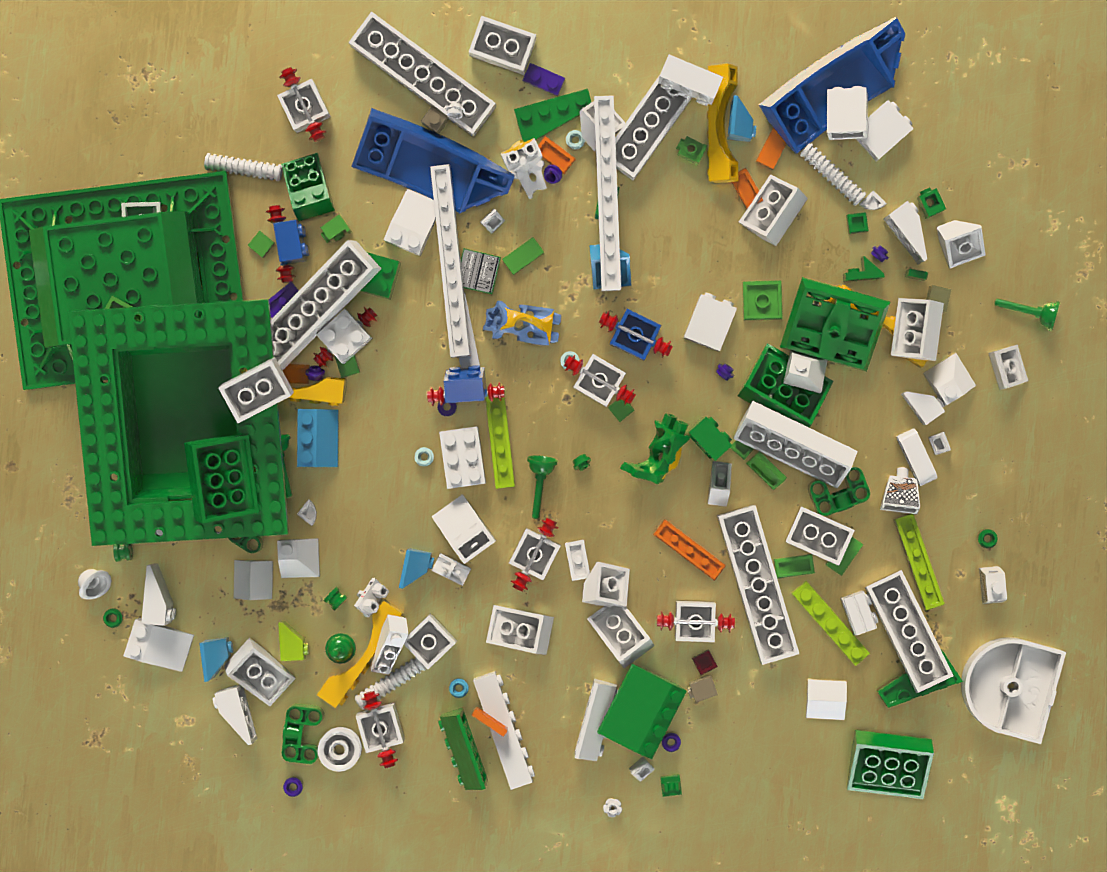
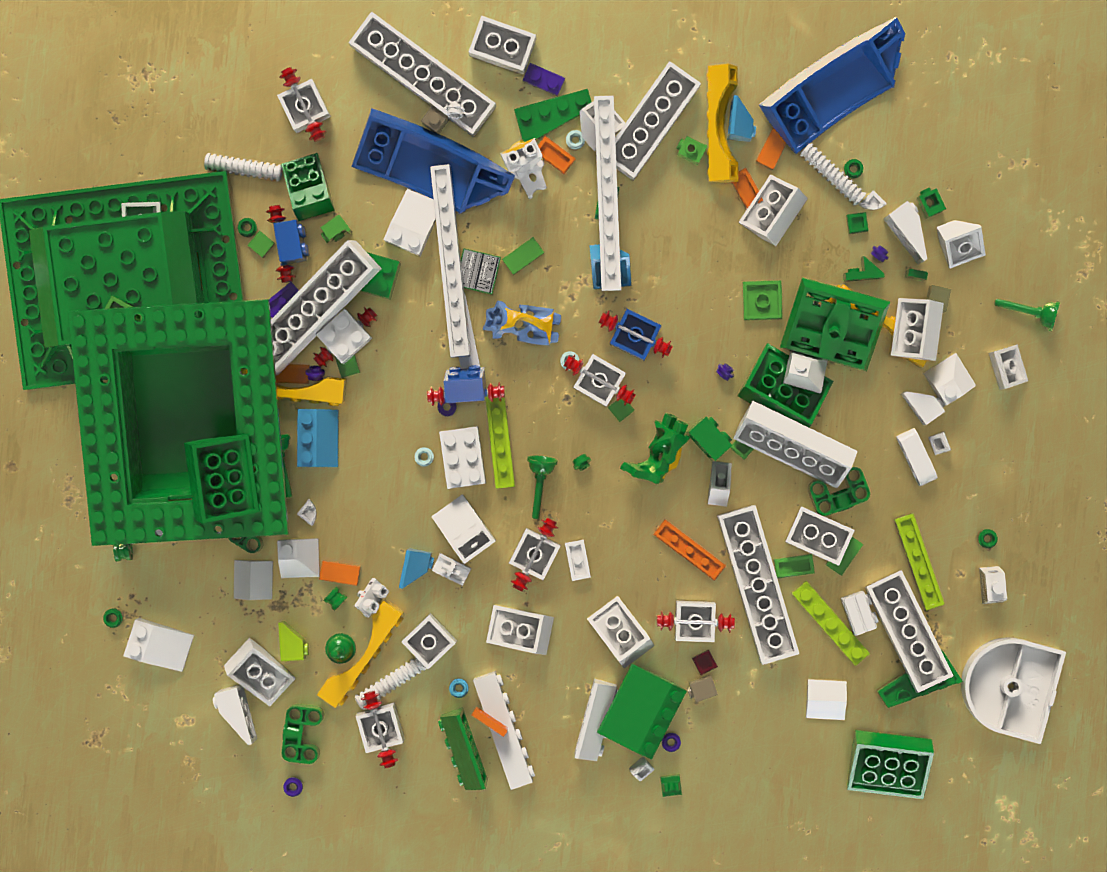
(93, 583): white hat -> none
(157, 600): white slope -> none
(214, 656): dark azure slope -> none
(245, 221): none -> green plate
(256, 390): white brick -> none
(339, 572): none -> orange tile
(351, 744): white wheel -> none
(389, 644): white slope -> none
(492, 221): white slope -> none
(552, 174): dark purple plate -> none
(606, 585): white slope -> none
(612, 802): white plate -> none
(689, 80): white brick -> none
(710, 322): white brick -> none
(766, 470): bright green tile -> none
(847, 113): white brick -> none
(853, 162): none -> green plate
(885, 130): white brick -> none
(901, 493): torso -> none

